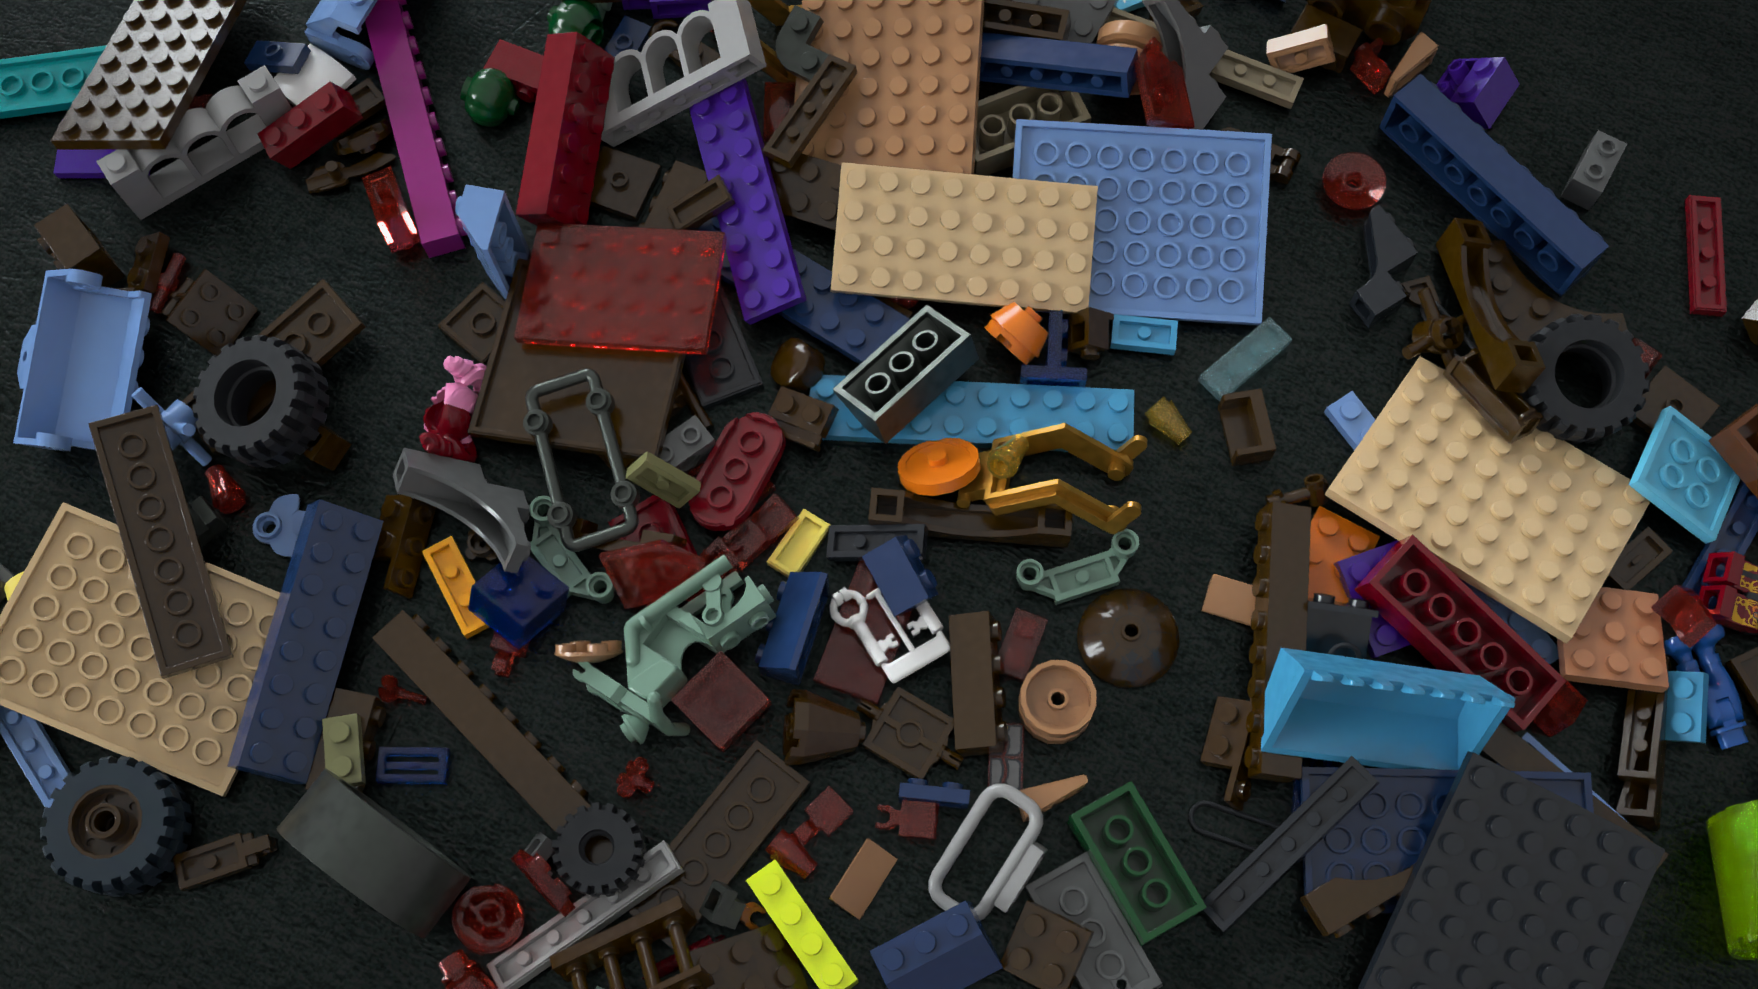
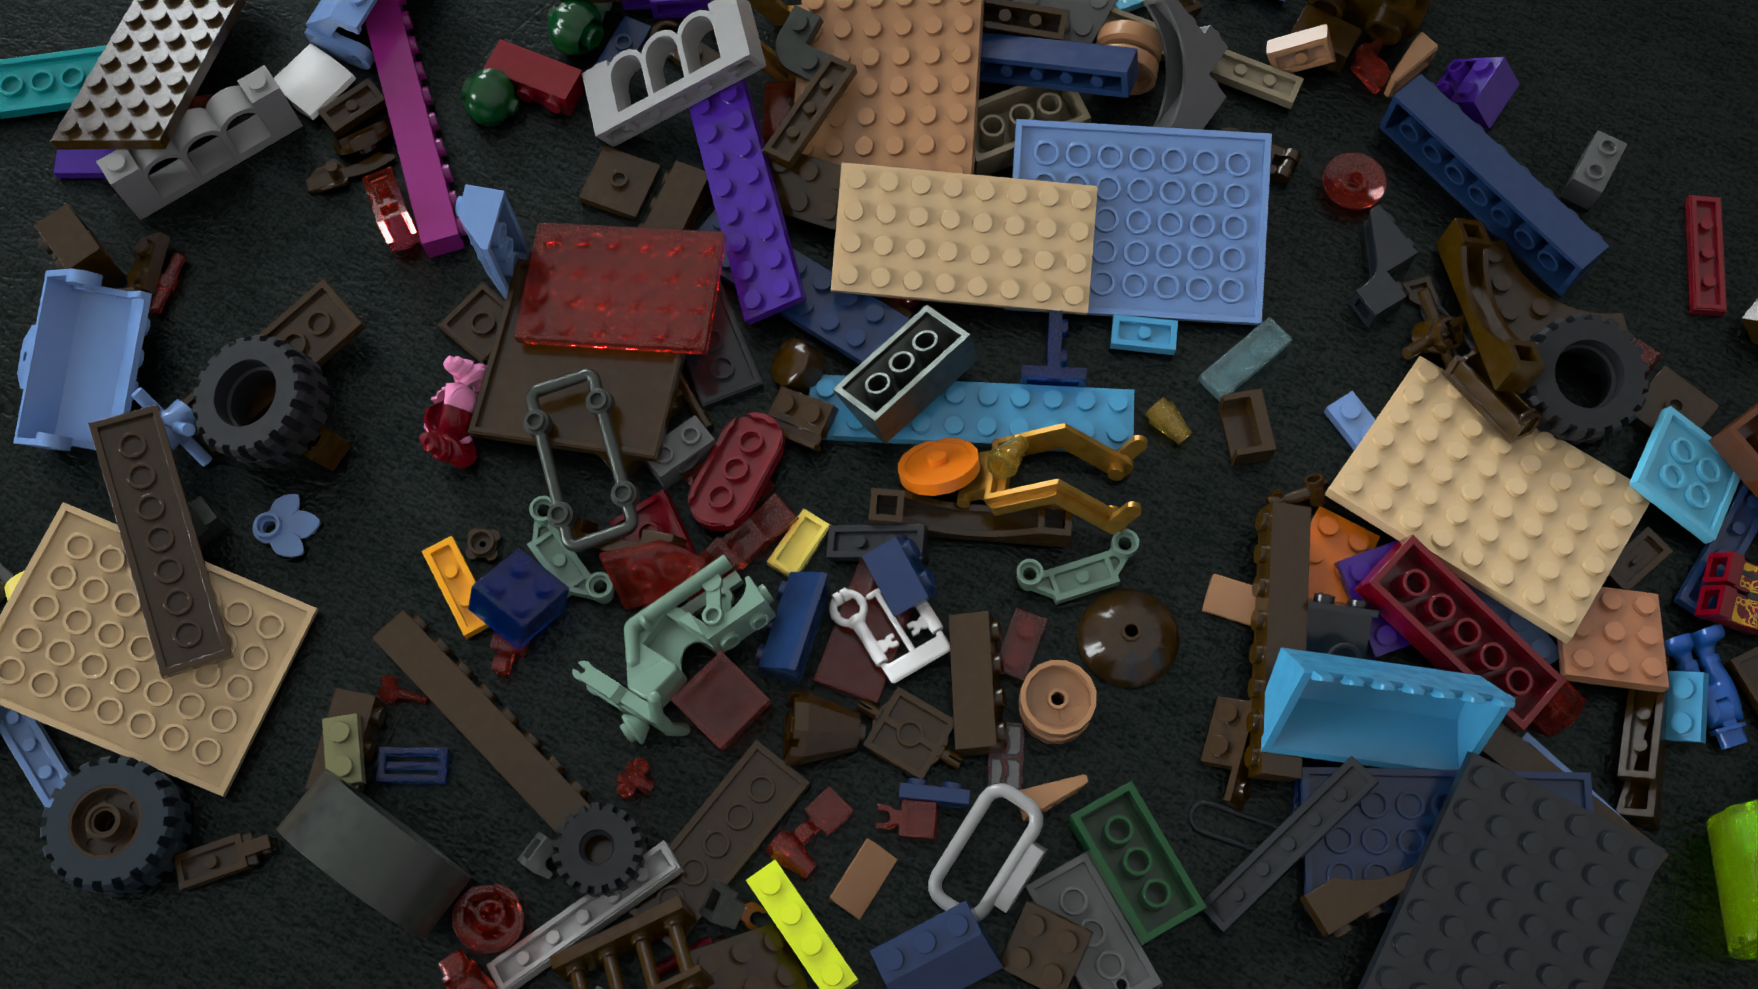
(208, 312): dark brown plate -> none
(224, 490): clear red cone -> none
(278, 56): dark blue plate -> none
(306, 643): dark blue brick -> none
(310, 125): dark red brick -> none
(402, 541): dark brown bracket -> none
(463, 492): dark grey arch -> none
(553, 891): clear red plate -> none
(565, 131): dark red brick -> none
(585, 652): medium nougat dish -> none
(663, 479): olive plate -> none
(701, 204): dark brown tile -> none
(1018, 331): orange cone -> none
(1089, 332): dark brown brick -> none
(1162, 89): clear red tile -> none
(1685, 613): clear red slope -> none

